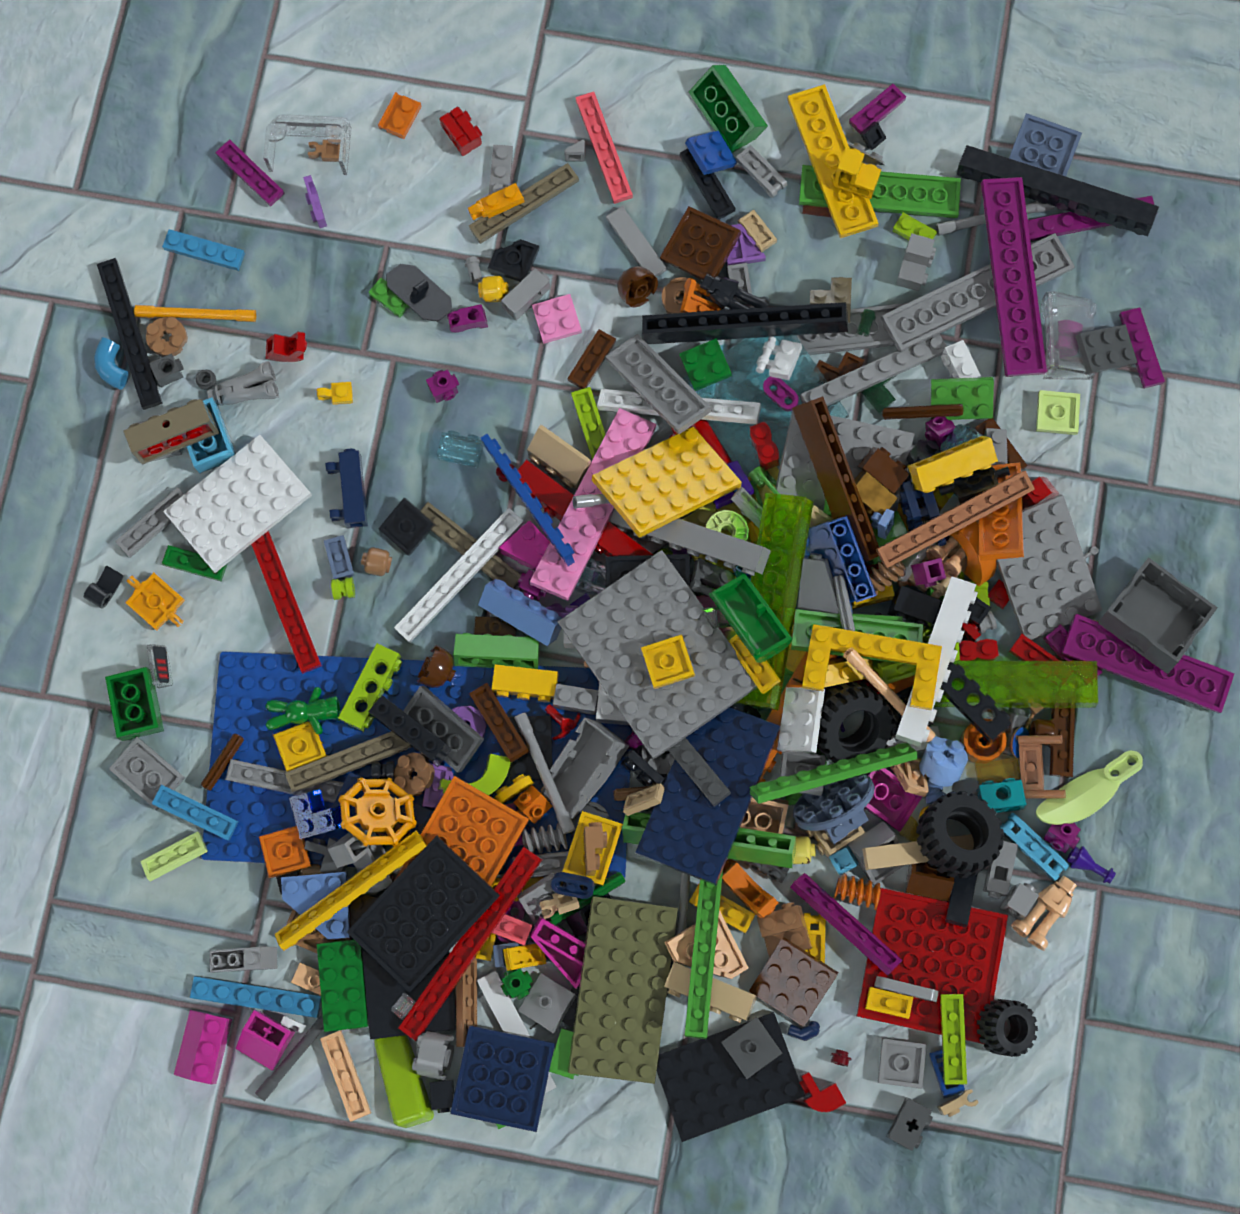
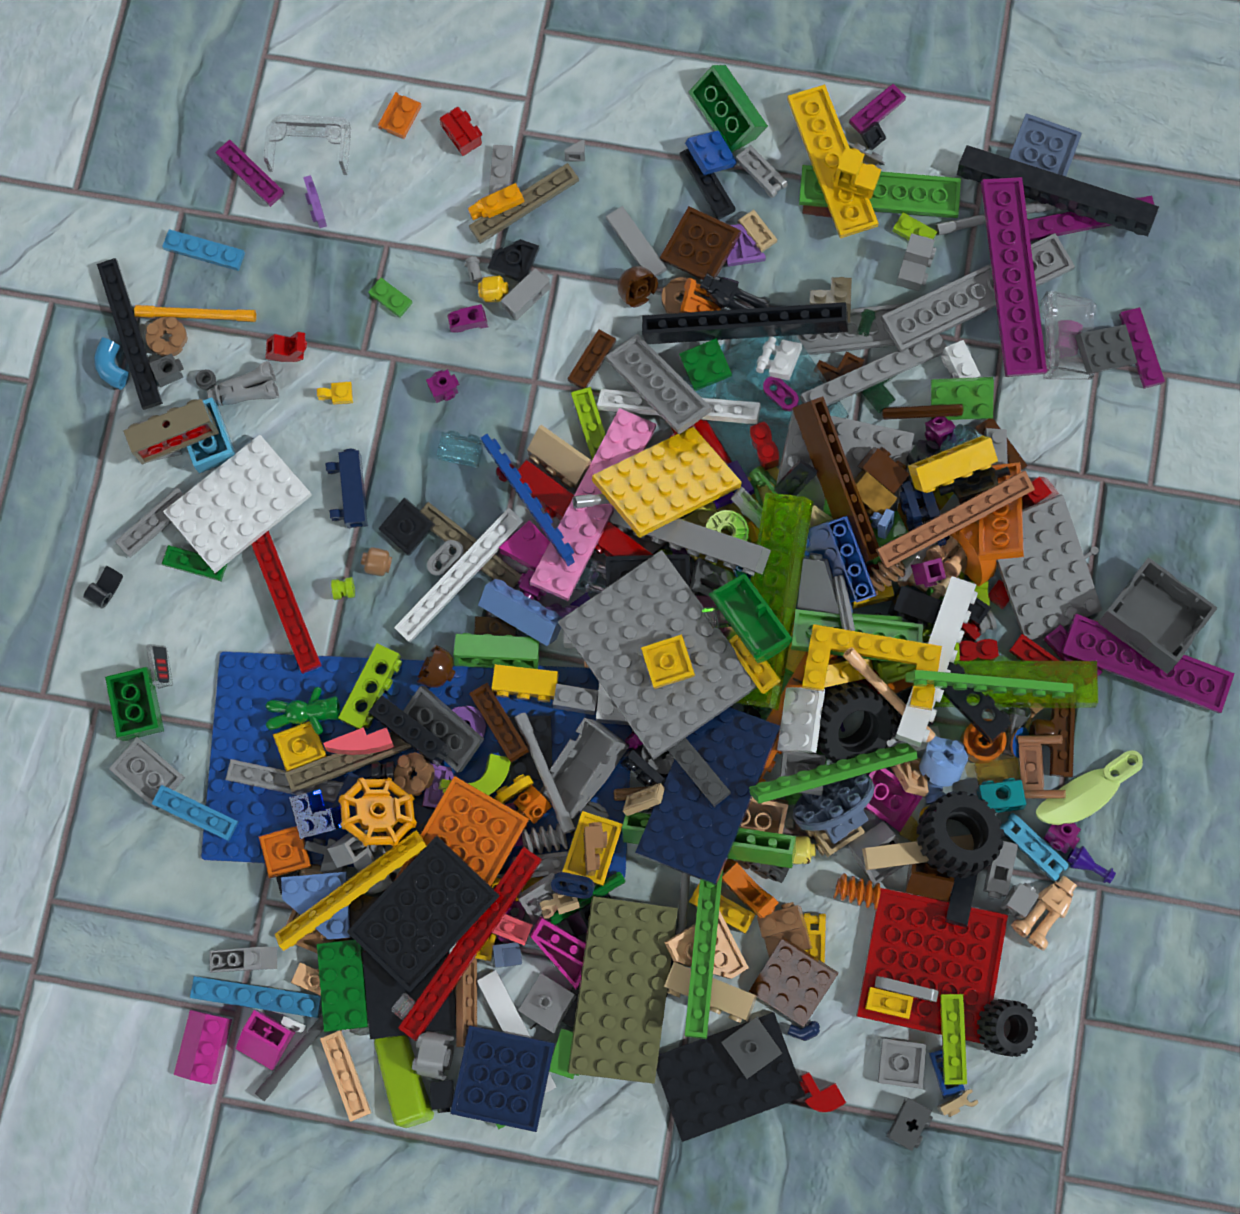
(155, 601): light orange plate -> none
(174, 856): yellowish green plate -> none
(222, 762): reddish brown axle -> none
(327, 151): medium nougat plate -> none
(339, 557): sand blue plate -> none
(360, 743): none -> coral slope
(419, 292): black shield -> none
(445, 556): none -> light grey plate
(521, 991): green brick -> none
(523, 957): yellow plate -> none
(556, 318): bright pink plate -> none
(566, 723): red plant -> none
(604, 147): coral plate -> none
(740, 273): light grey plate -> none
(796, 479): none -> black plate
(840, 1058): dark red plate -> none
(843, 860): medium azure plate -> none
(846, 924): magenta plate -> none
(982, 683): none -> bright green plate
(1058, 412): yellowish green plate -> none

